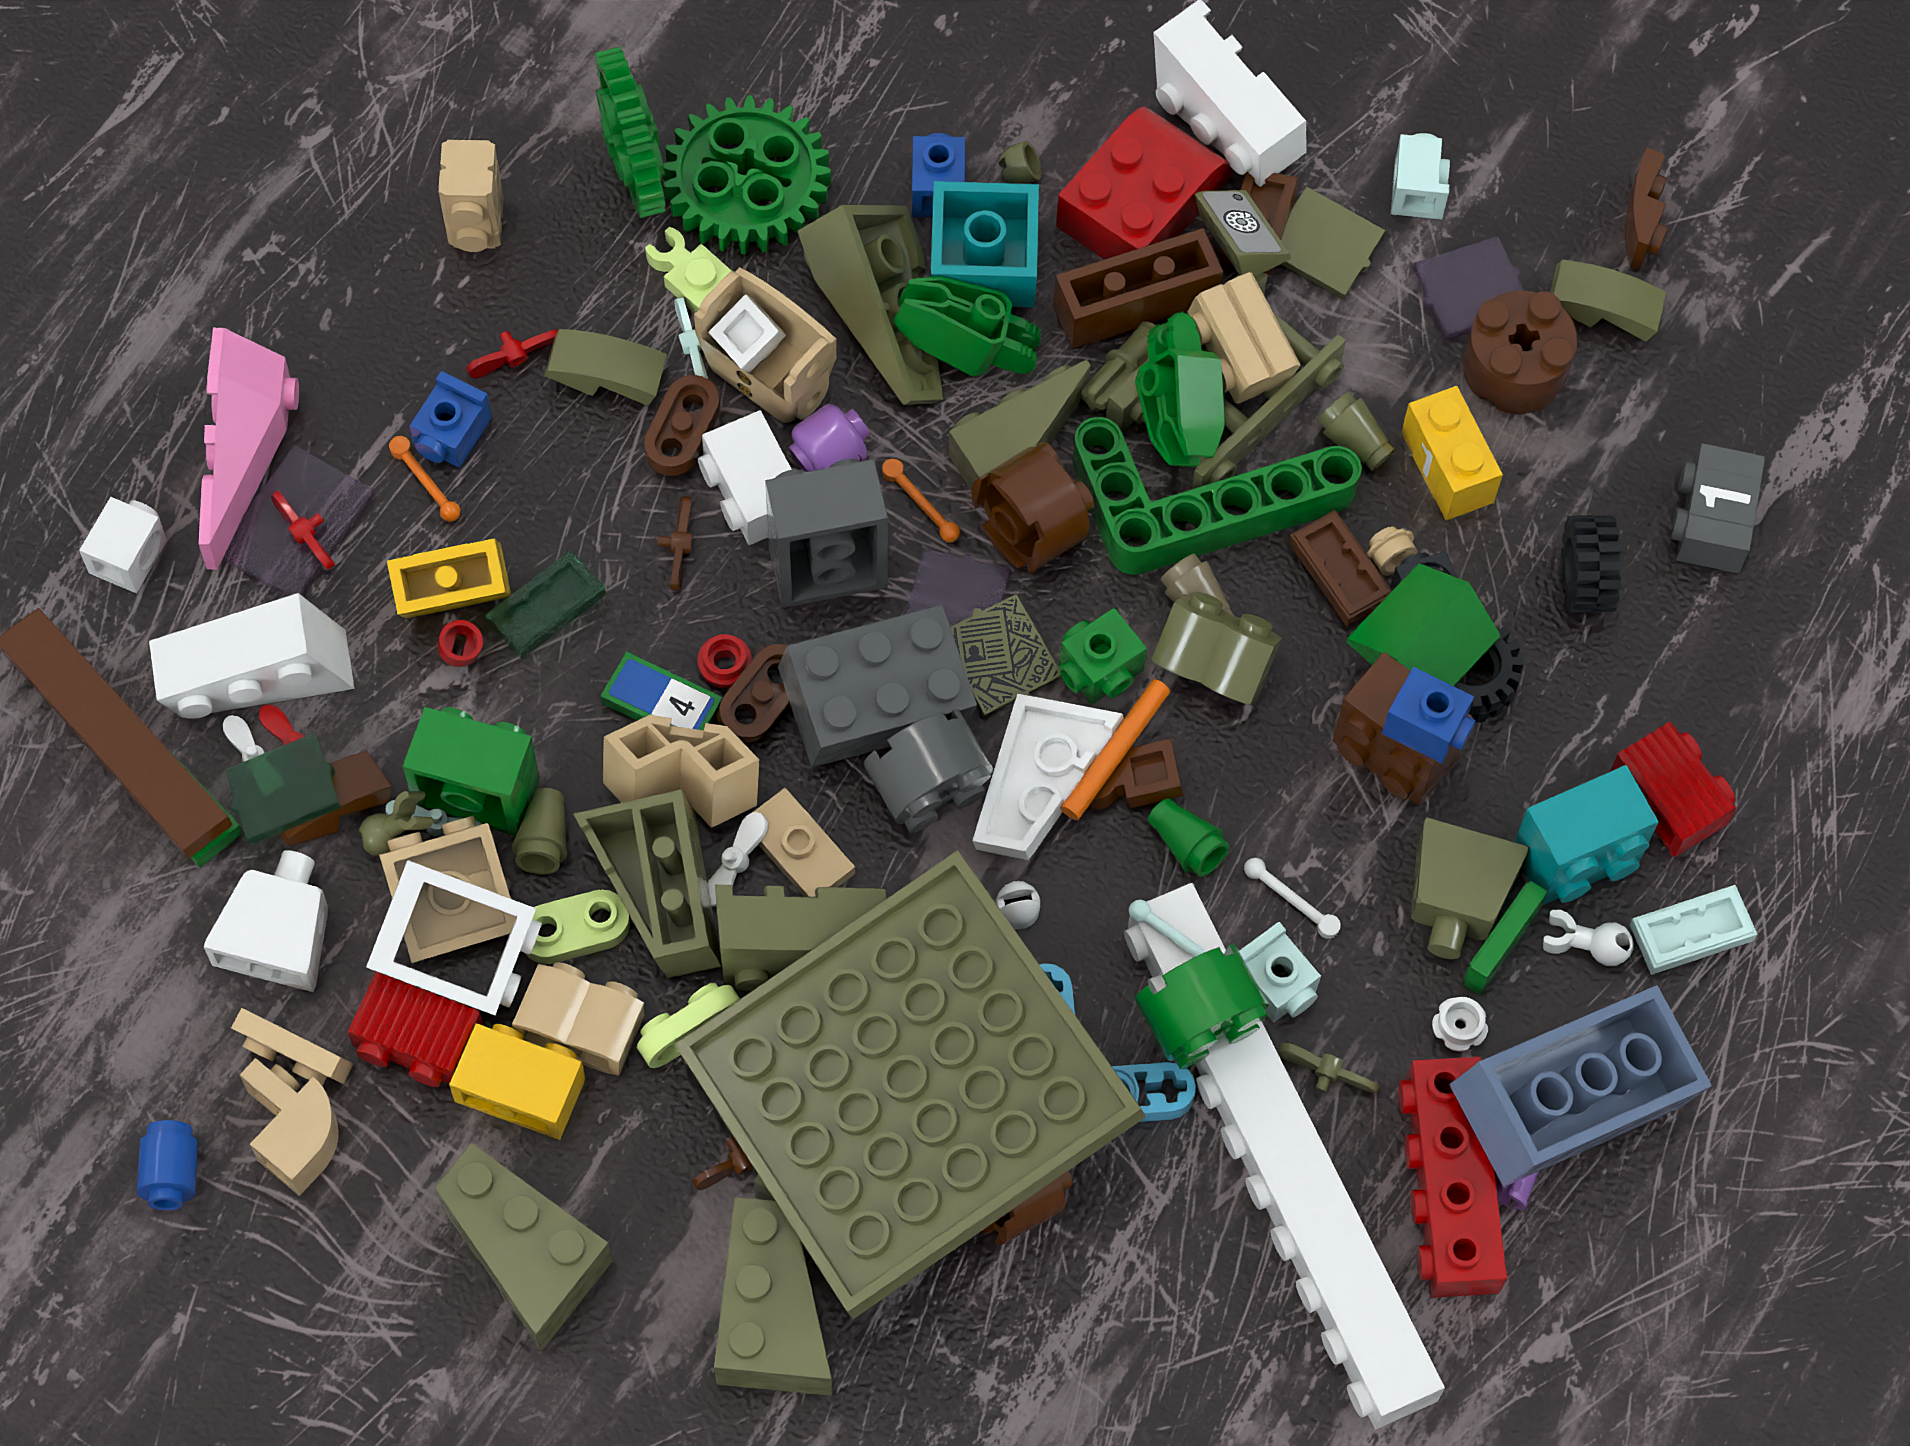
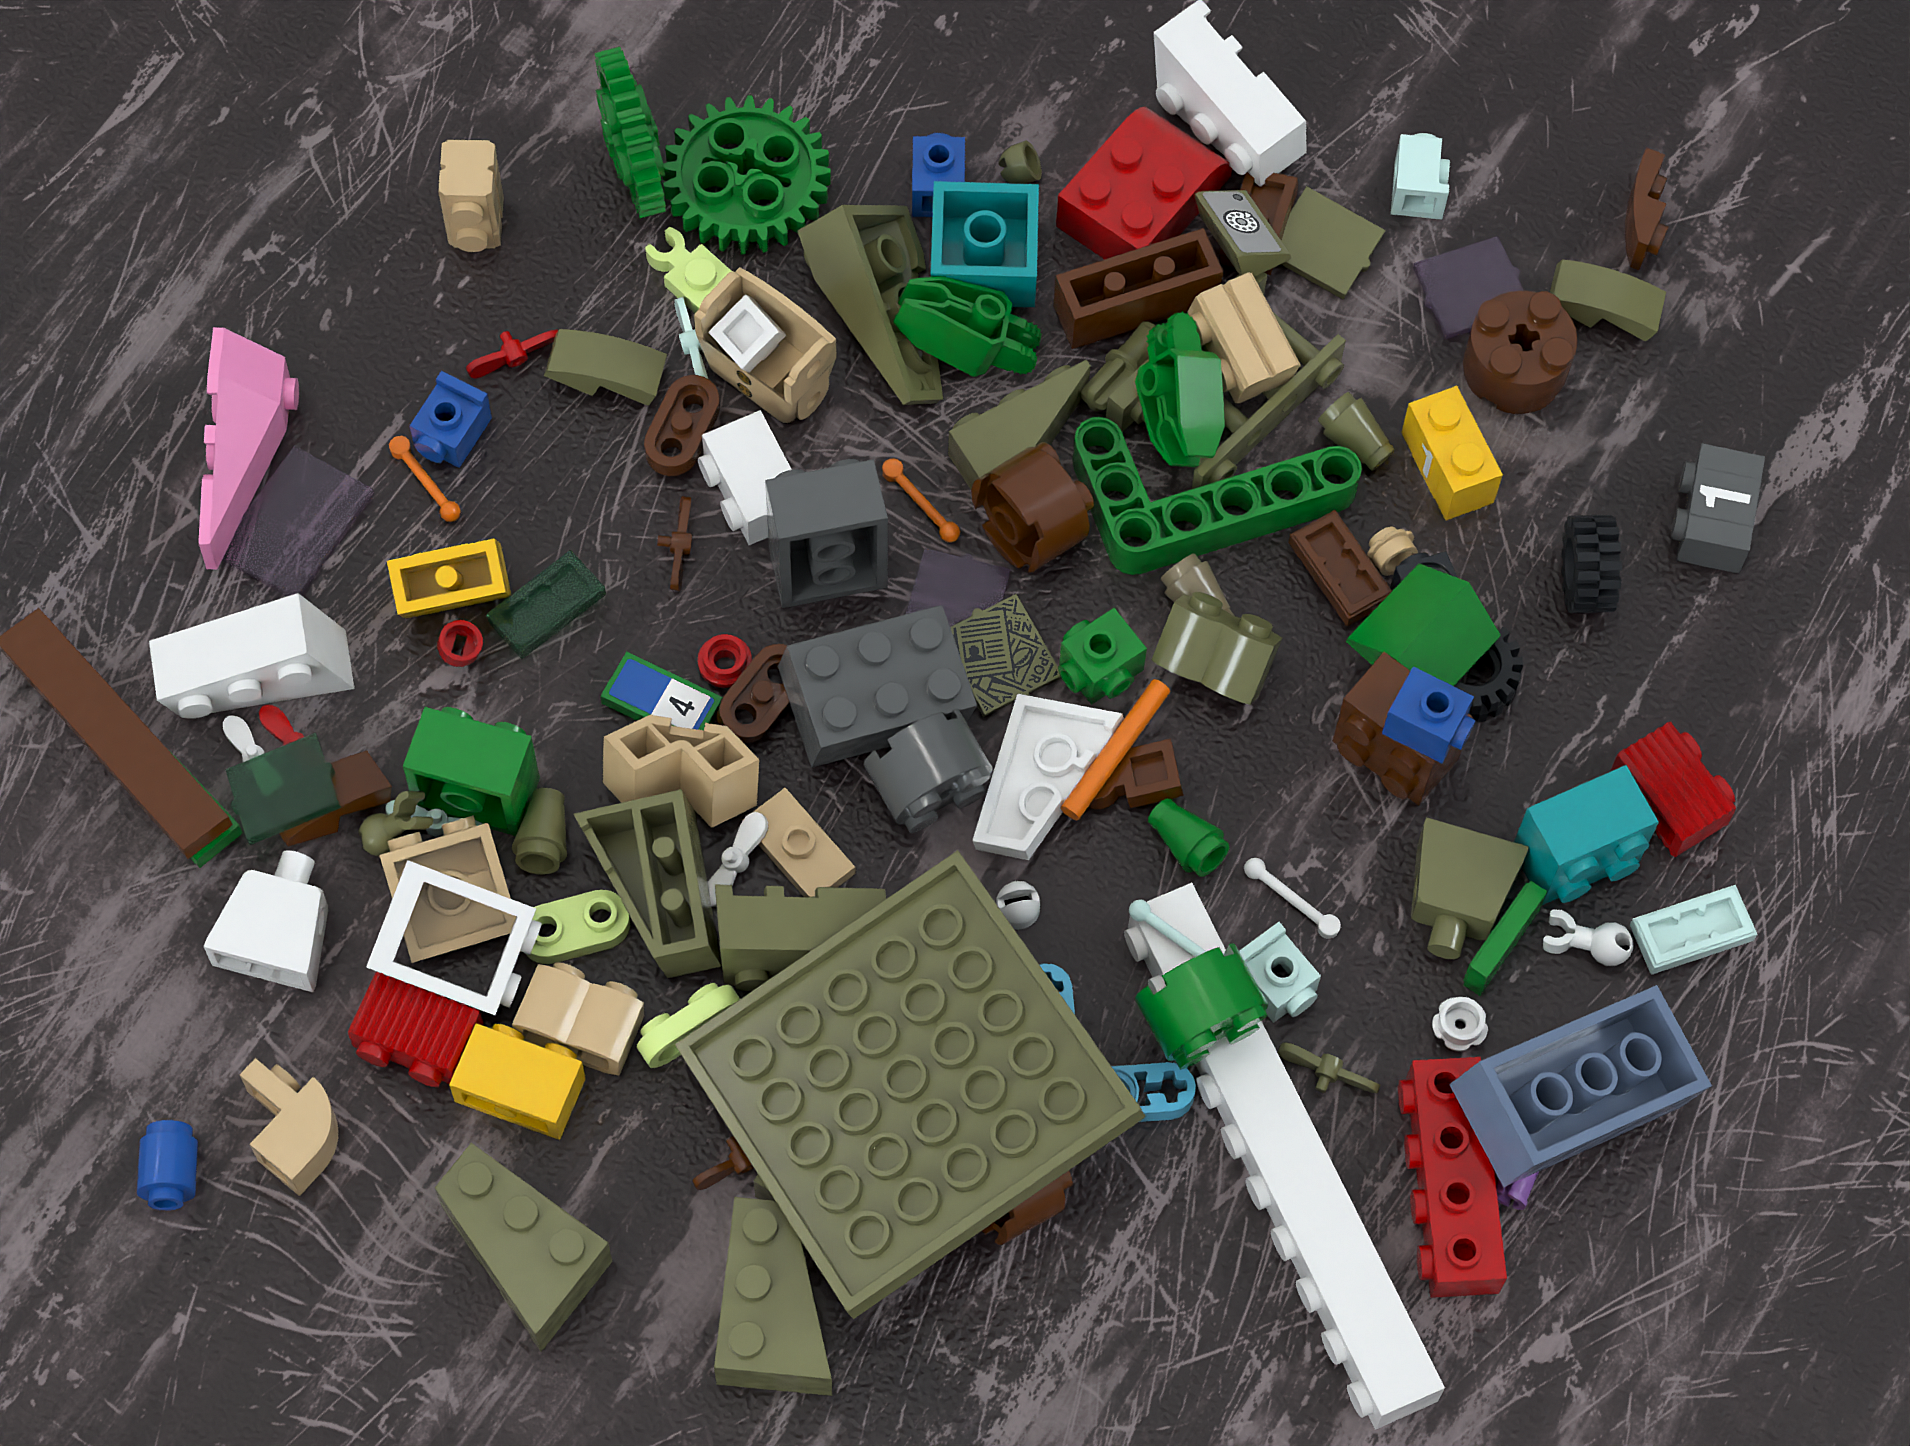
(124, 543): white brick -> none
(269, 1039): tan plate -> none
(303, 529): red piece -> none
(828, 438): medium lavender head -> none

